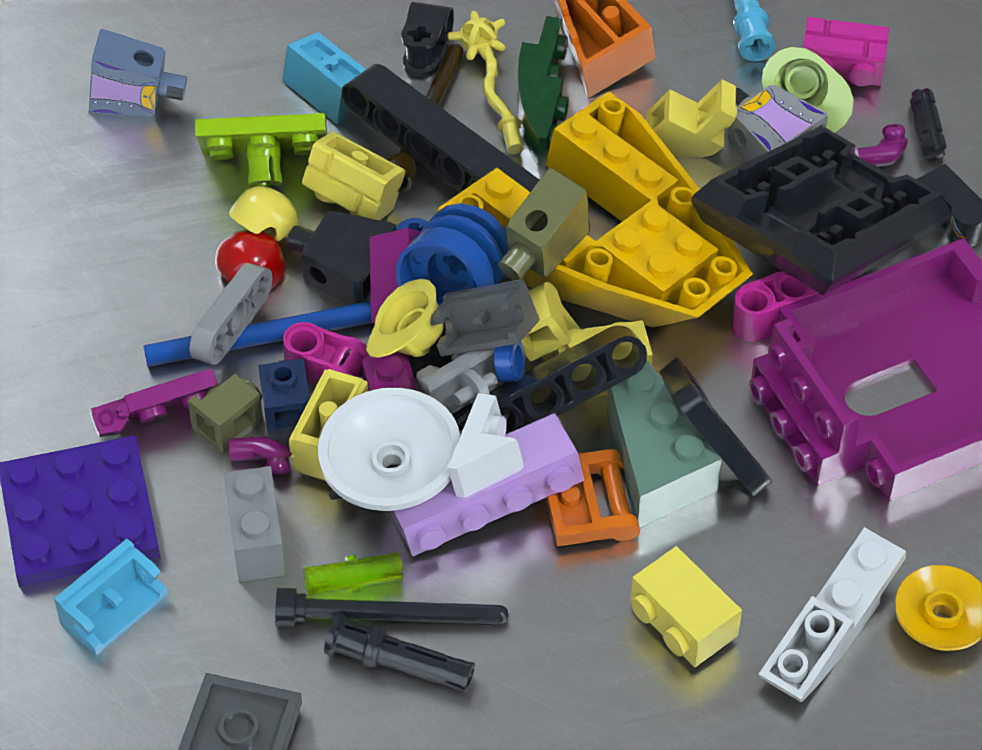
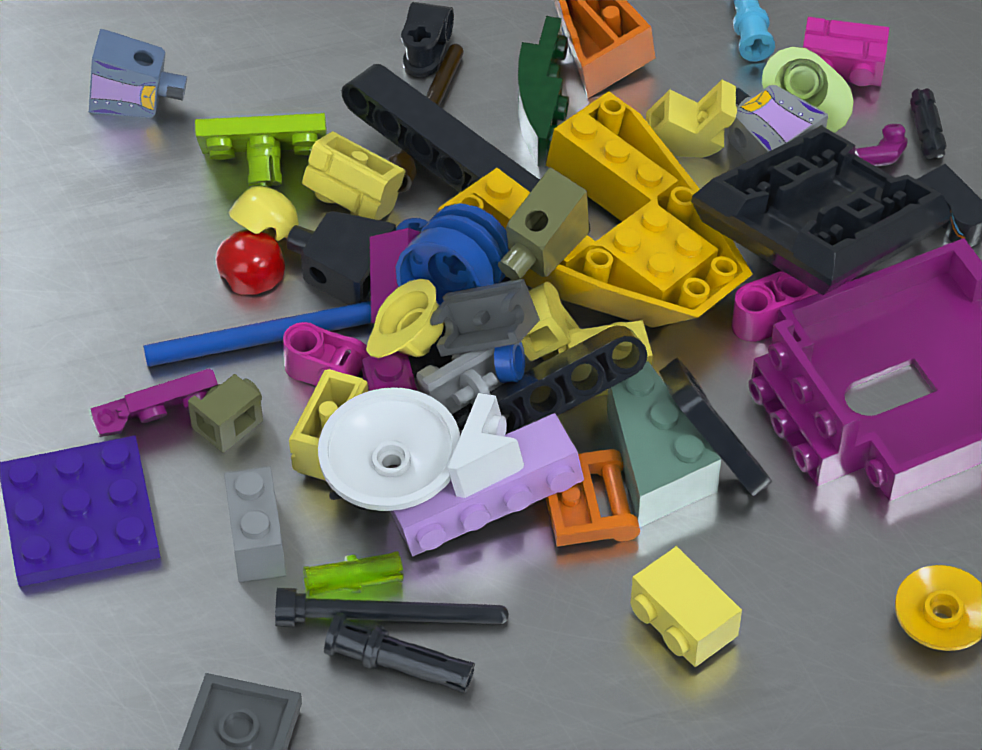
(110, 597): medium azure hinge -> none
(230, 313): light grey beam -> none
(261, 448): magenta arm -> none
(283, 394): dark blue brick -> none
(318, 73): medium azure hinge -> none
(481, 36): light yellow piece -> none
(833, 617): white slope -> none

